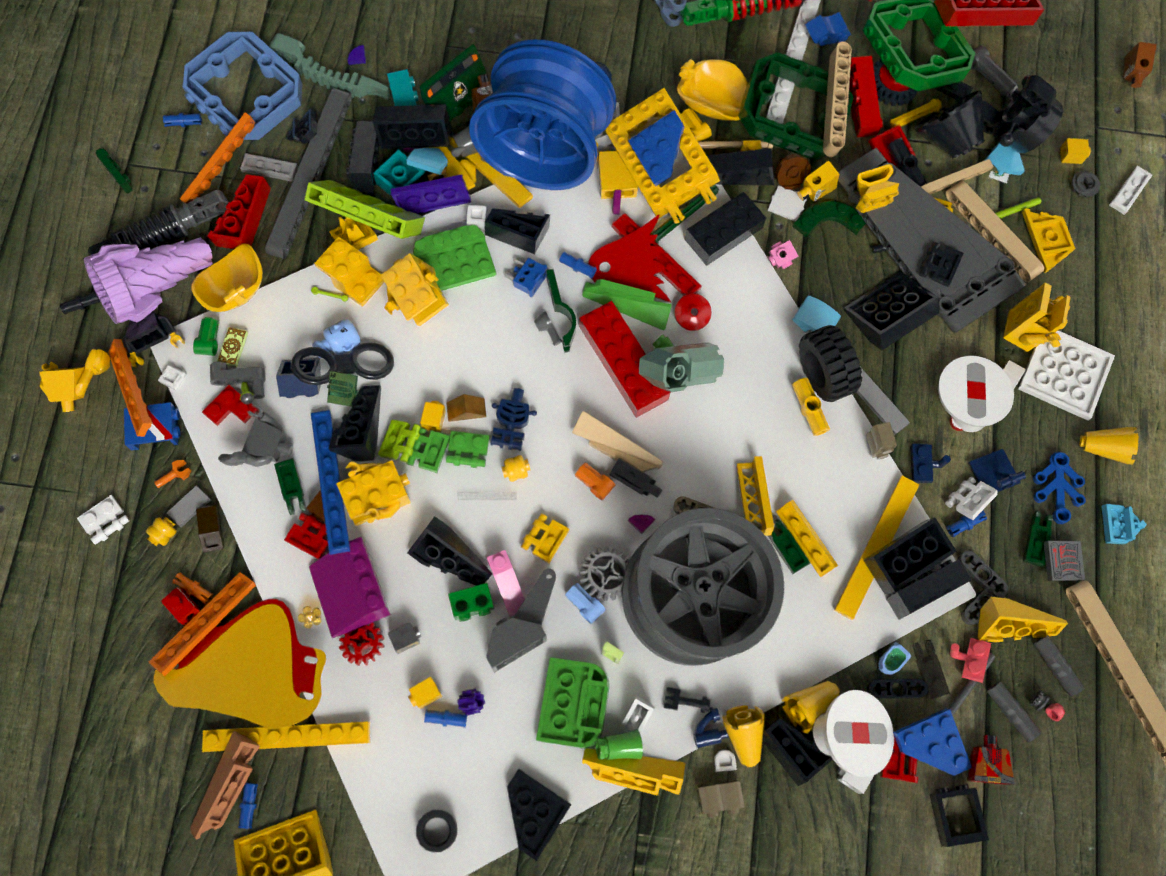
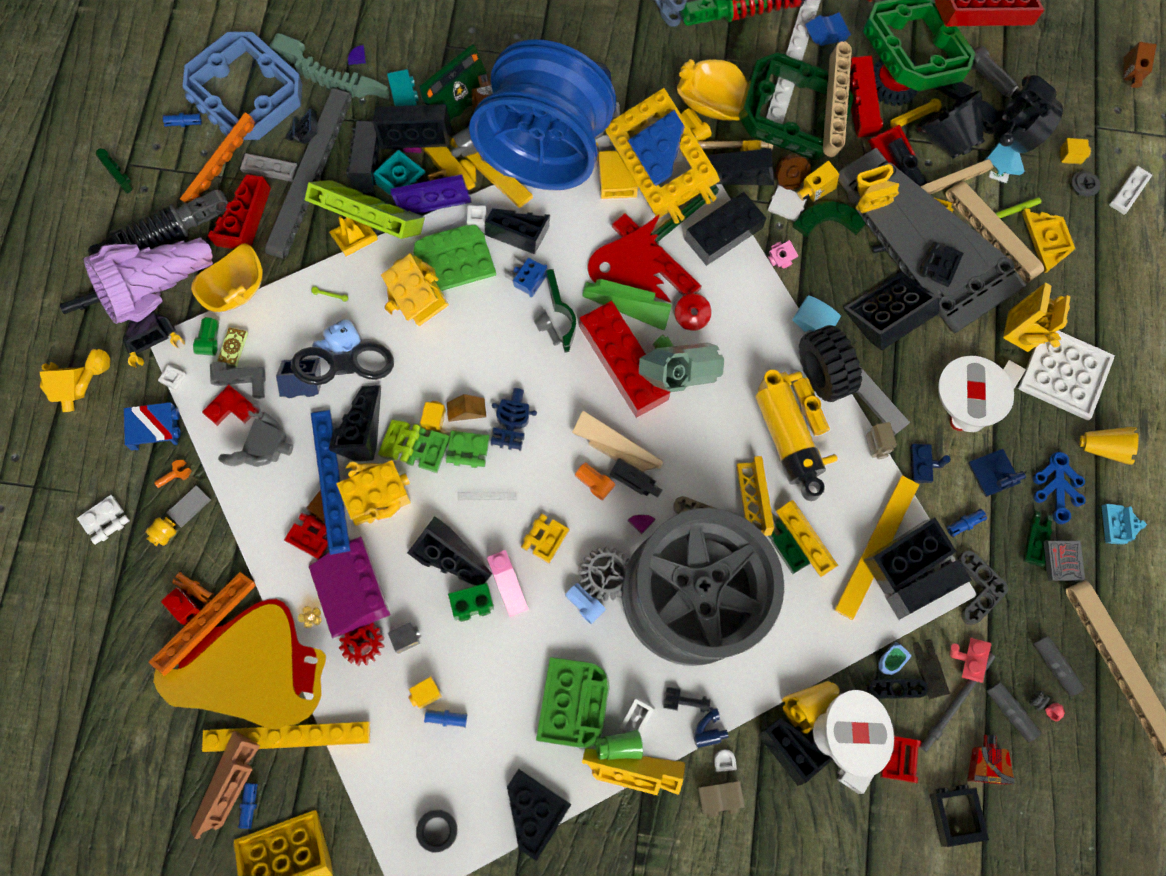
(129, 388): orange plate -> none
(209, 528): dark brown slope -> none
(246, 396): piece -> none
(290, 484): dark green hinge -> none
(342, 388): clear green piece -> none
(350, 271): yellow bracket -> none
(428, 159): medium azure slope -> none
(471, 701): dark purple gear -> none
(515, 468): yellow piece -> none
(524, 631): dark grey slope -> none
(578, 265): blue pin -> none
(612, 652): yellowish green tile -> none
(616, 202): magenta tile -> none
(745, 732): yellow cone -> none
(790, 433): none -> yellow piece
(935, 742): blue plate -> none
(975, 501): white plate -> none
(1008, 618): yellow wedge -> none

